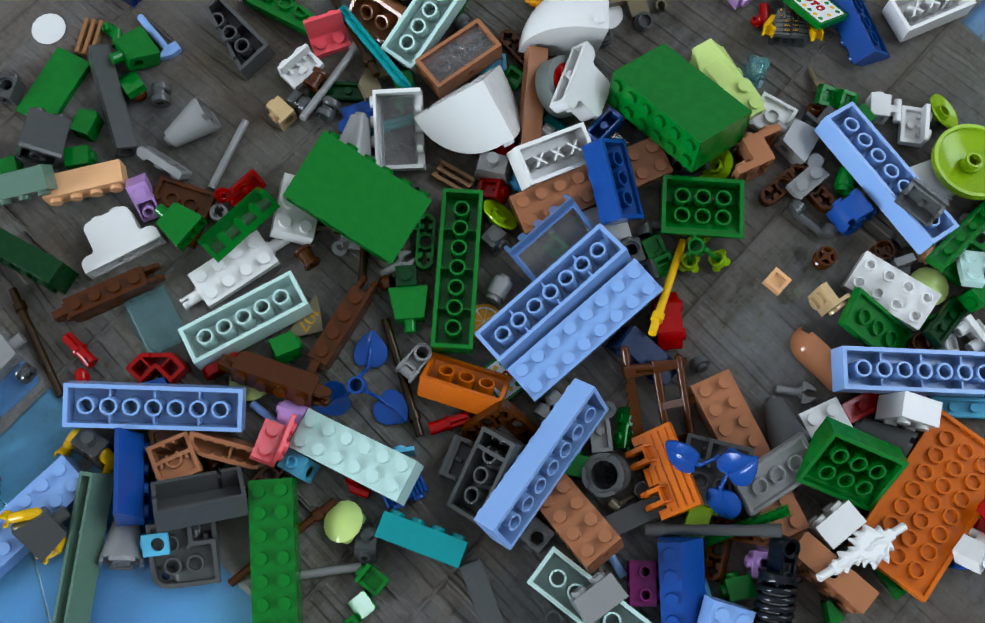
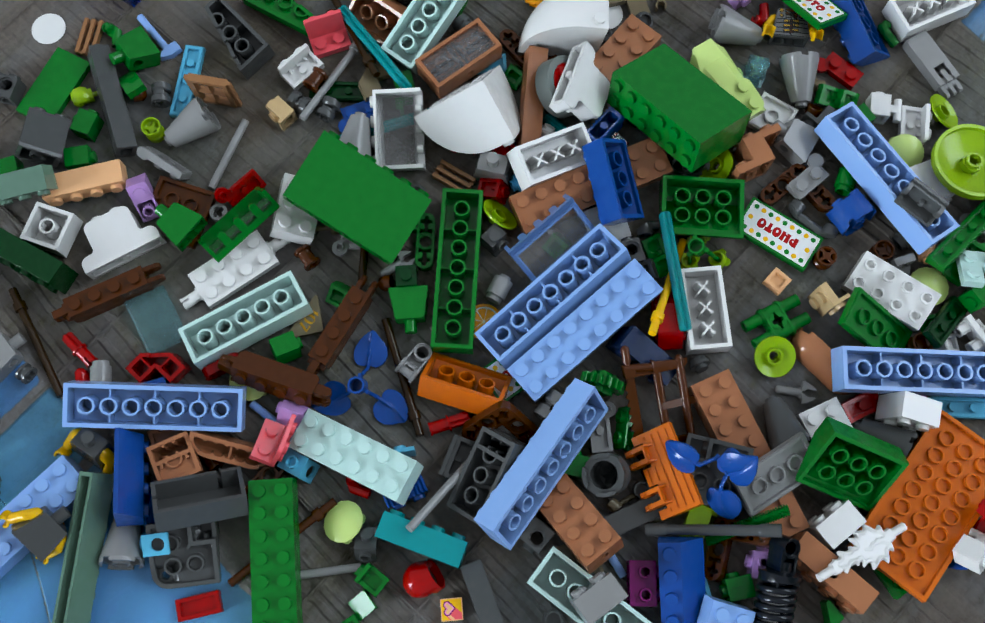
(51, 229): none -> white brick
(82, 96): none -> lime piece
(101, 371): none -> light grey brick
(153, 129): none -> lime wheel
(191, 63): none -> medium azure tile
(199, 605): none -> red tile
(214, 95): none -> medium nougat piece
(337, 293): none -> green slope
(418, 579): none -> red helmet
(432, 503): none -> light grey bar
(451, 609): none -> tile
(605, 382): none -> green gear
(625, 45): none -> nougat brick
(675, 271): none -> teal axle
(707, 311): none -> white brick
(733, 28): none -> light grey cone
(776, 311): none -> green pin
(780, 235): none -> tile
(783, 360): none -> lime dish
(799, 76): none -> light grey cone
(840, 70): none -> red hinge
(886, 33): none -> green arm
(908, 148): none -> yellowish green dish
(926, 57): none -> light grey hinge

